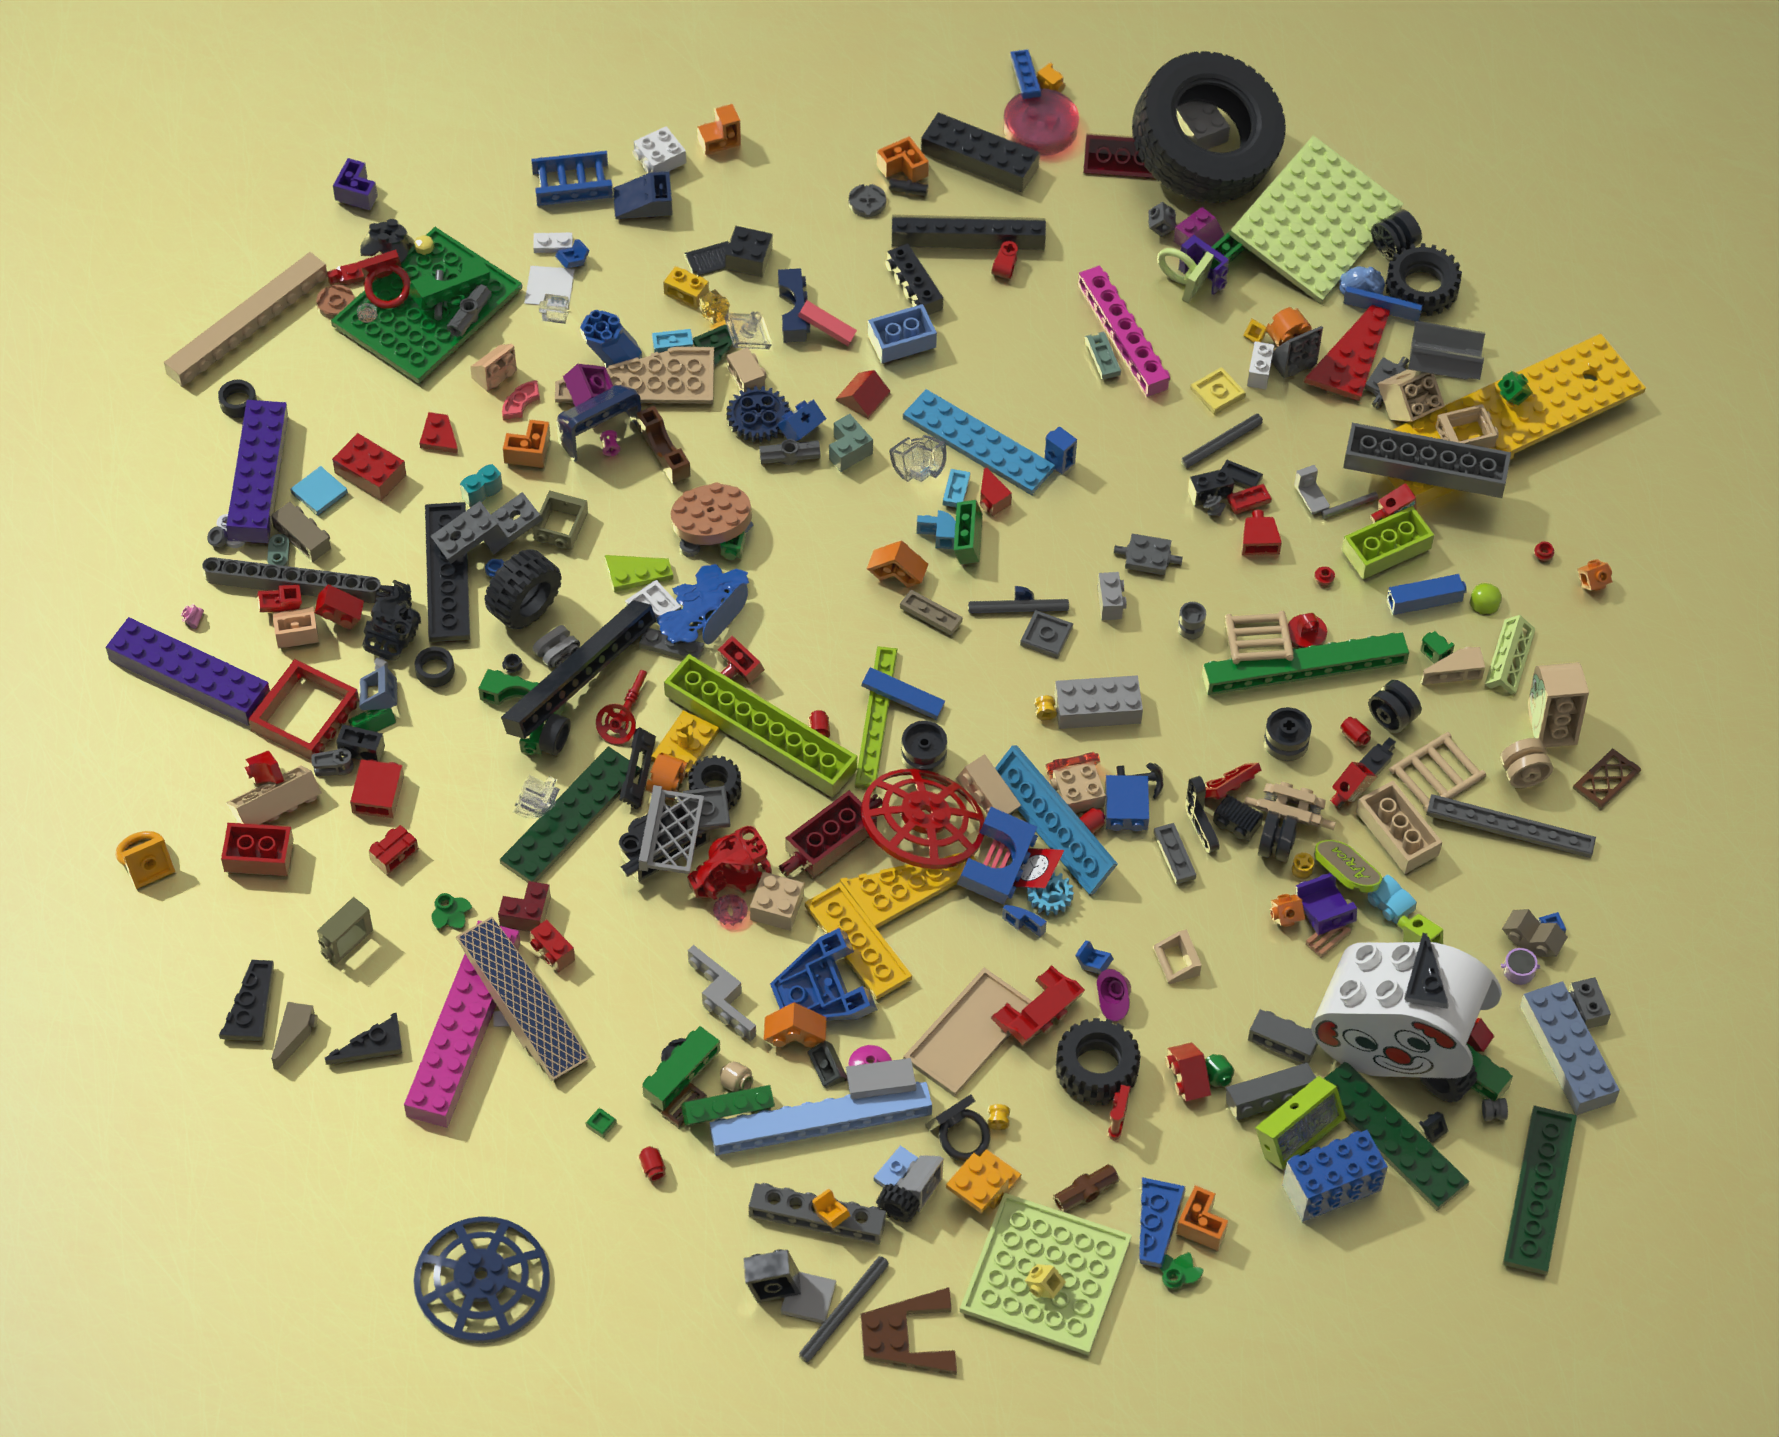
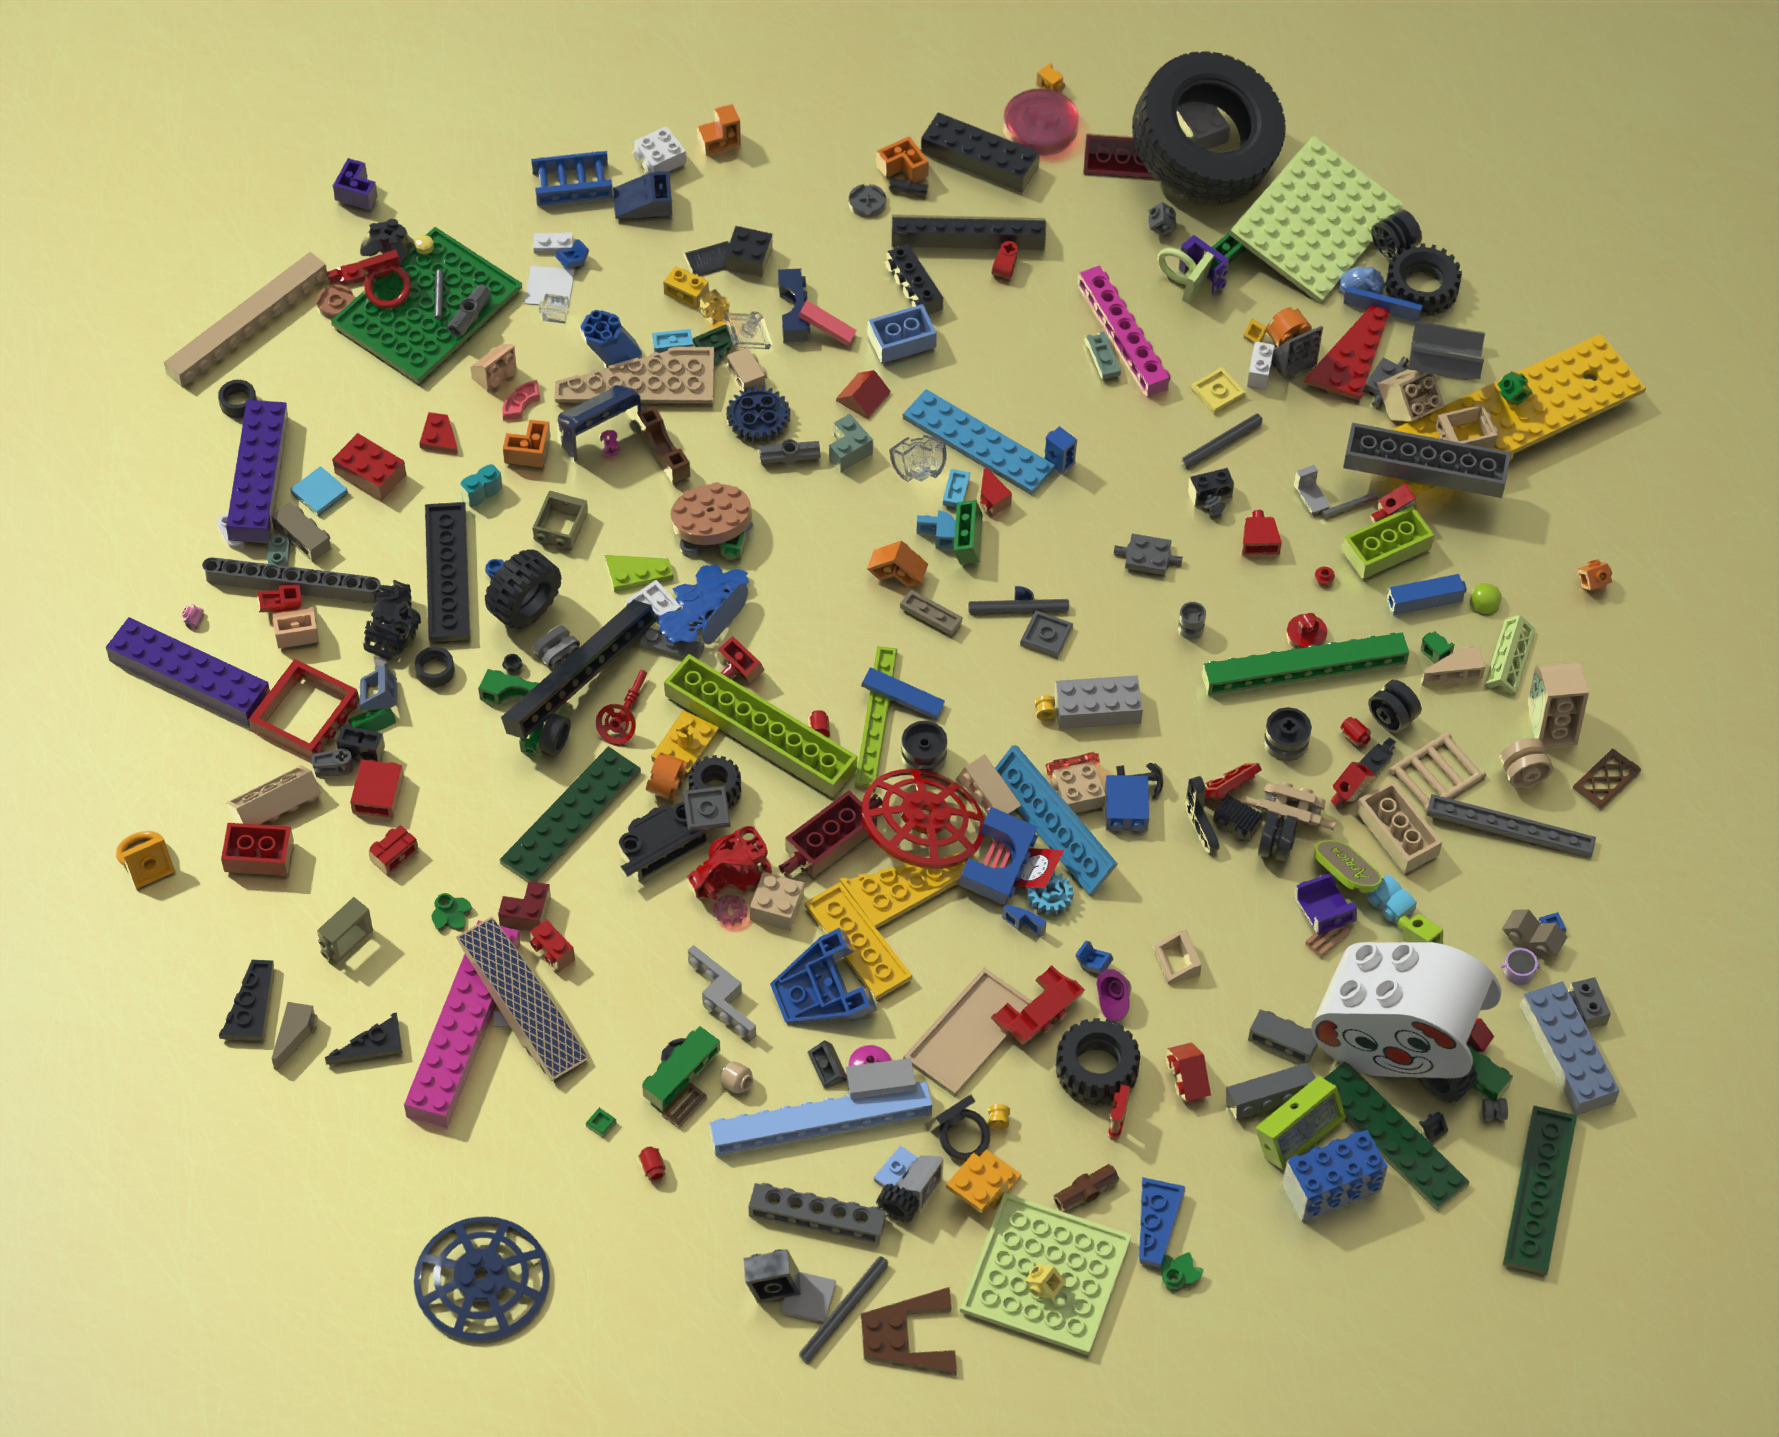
(217, 537): dark grey tile -> none
(263, 768): red arch -> none
(339, 607): red brick -> none
(366, 312): clear tile -> none
(430, 291): green arch -> none
(478, 526): dark grey bracket -> none
(536, 797): clear brick -> none
(587, 382): magenta slope -> none
(633, 793): black container -> none
(654, 823): light grey fence -> none
(727, 1105): green arch -> none
(796, 1024): orange brick -> none
(801, 421): blue brick -> none
(830, 1209): light orange bracket -> none
(1025, 74): blue tile -> none
(1093, 819): red brick -> none
(1110, 595): light grey brick -> none
(1174, 853): dark grey plate -> none
(1197, 1221): orange brick -> none
(1200, 224): magenta slope -> none
(1219, 1070): green head -> none
(1235, 645): tan bar -> none
(1242, 475): black tile -> none
(1249, 499): red plate -> none
(1287, 910): orange brick -> none
(1302, 860): yellow wheel -> none
(1425, 983): black wing -> none
(1544, 547): red plate -> none

